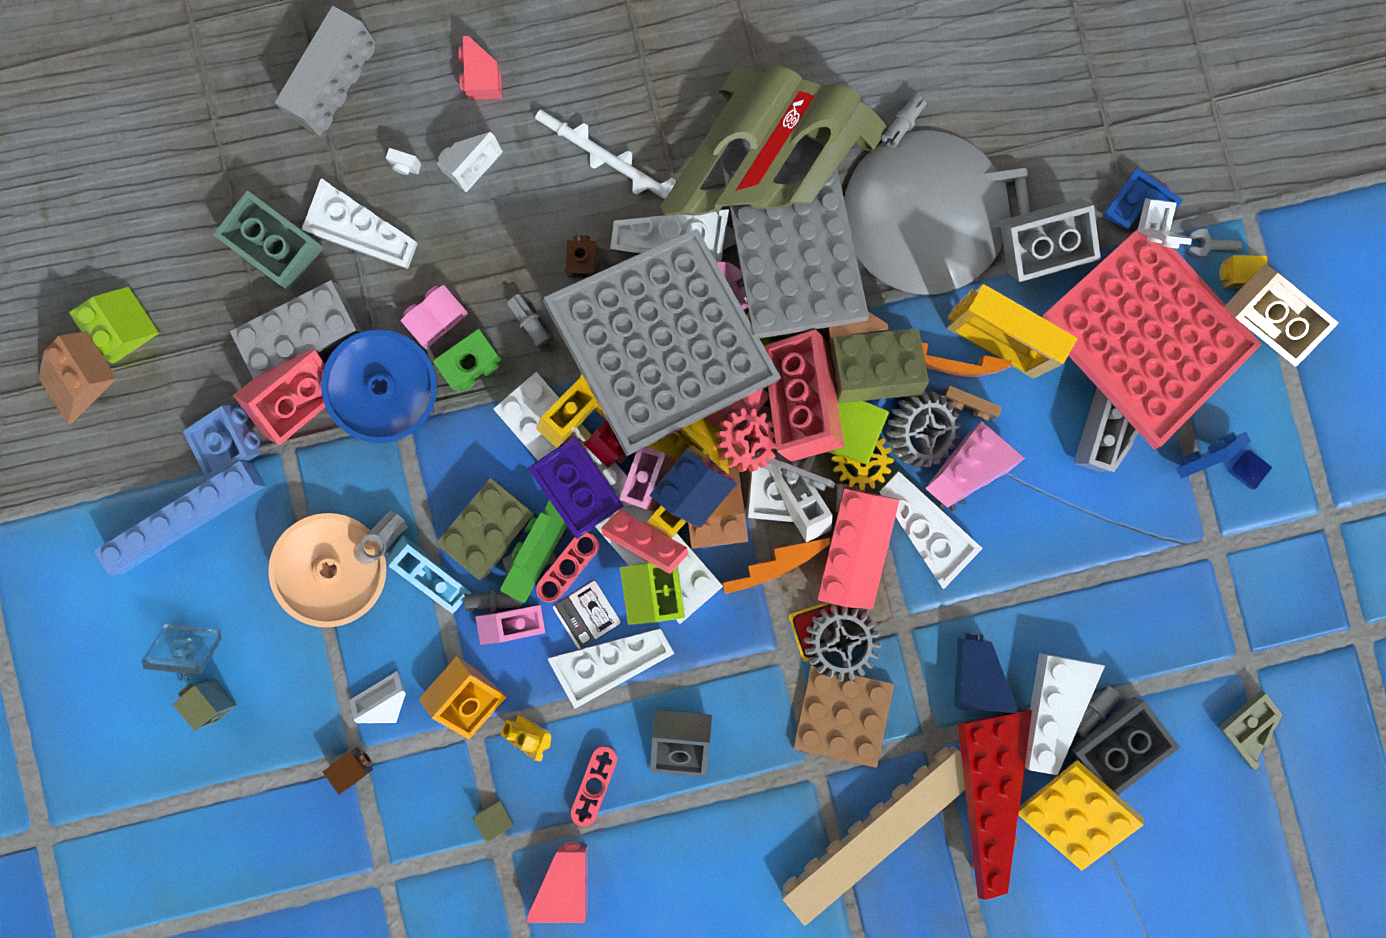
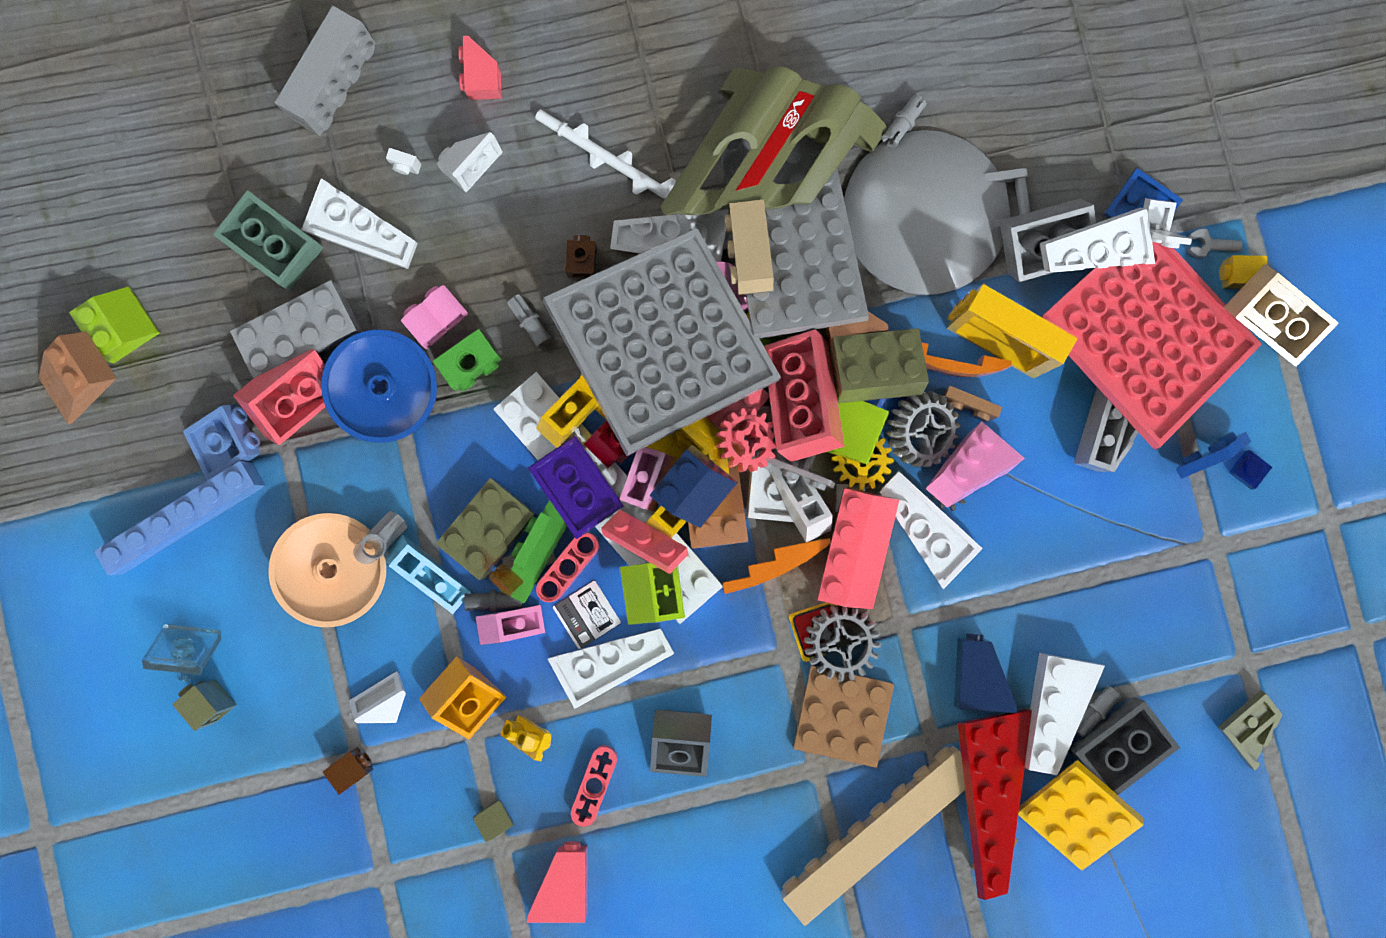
(505, 580): none -> clear orange slope
(749, 247): none -> tan brick
(1112, 242): none -> white wing

